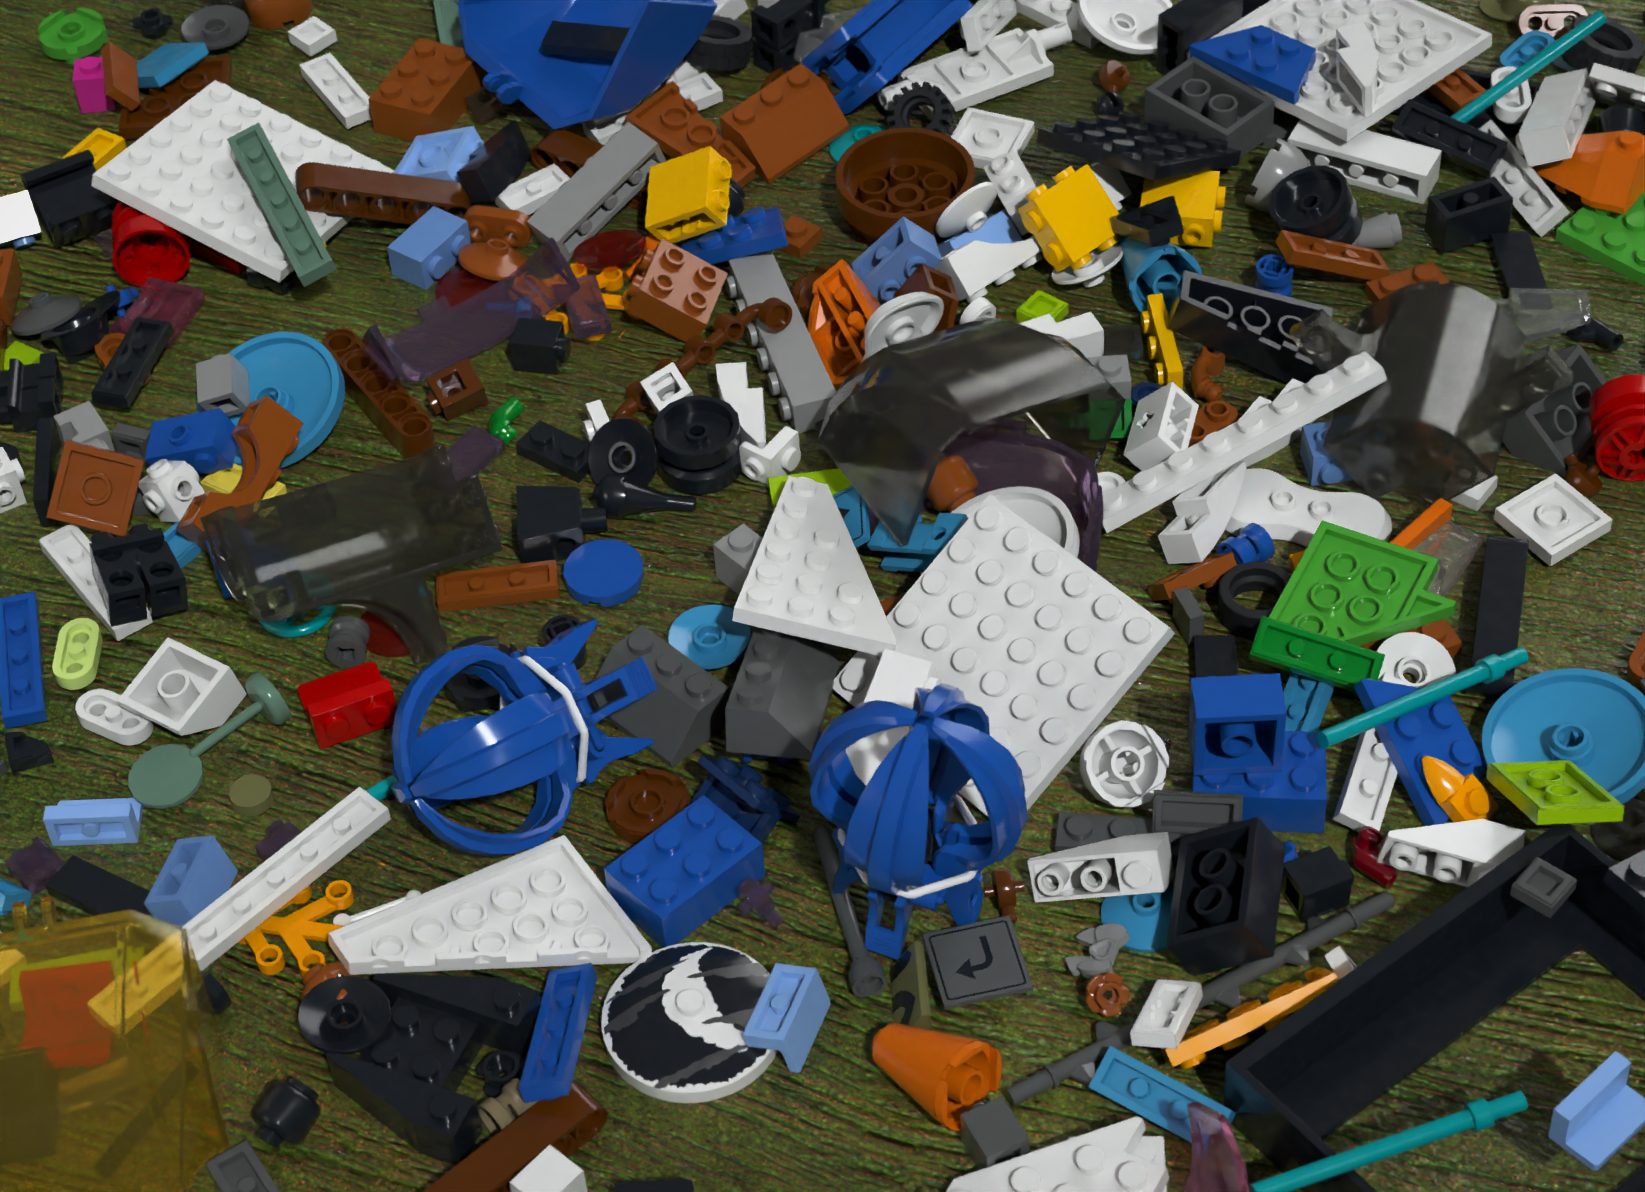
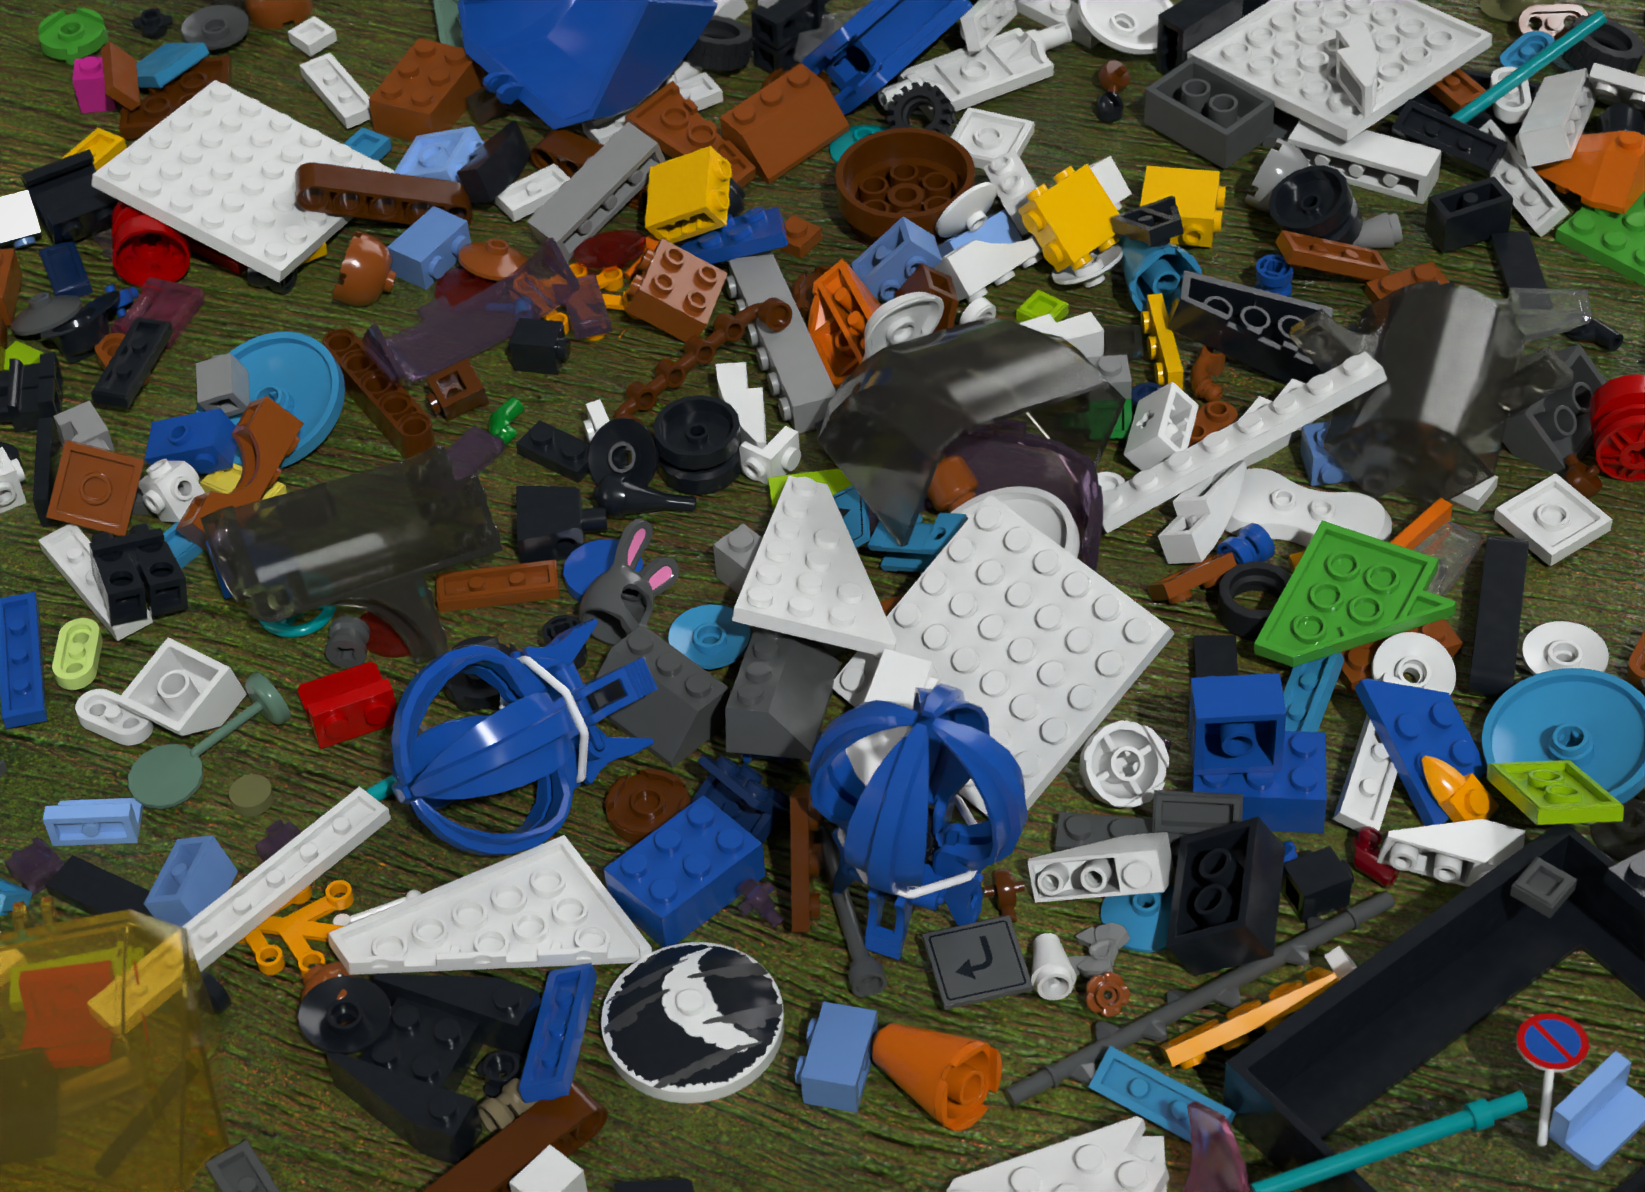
(26, 752): black tile -> none
(65, 269): none -> dark blue tile
(131, 440): dark grey tile -> none
(281, 204): sand green plate -> none
(285, 1112): black head -> none
(364, 272): none -> dark orange cylinder
(370, 143): none -> dark azure plate
(498, 223): dark orange plate -> none
(583, 40): black tile -> none
(622, 596): none -> dark grey piece
(665, 387): white brick -> none
(789, 1013): light blue panel -> none
(805, 859): none -> reddish brown plate
(837, 1056): none -> medium blue brick
(910, 988): olive slope -> none
(992, 1133): dark grey brick -> none
(1051, 968): none -> white cone
(1139, 146): black plate -> none
(1166, 1014): white plate -> none
(1187, 614): dark grey tile -> none
(1260, 59): blue wing -> none
(1314, 655): green tile -> none
(1485, 670): teal bar -> none
(1552, 1045): none -> piece
(1564, 646): none -> white dish

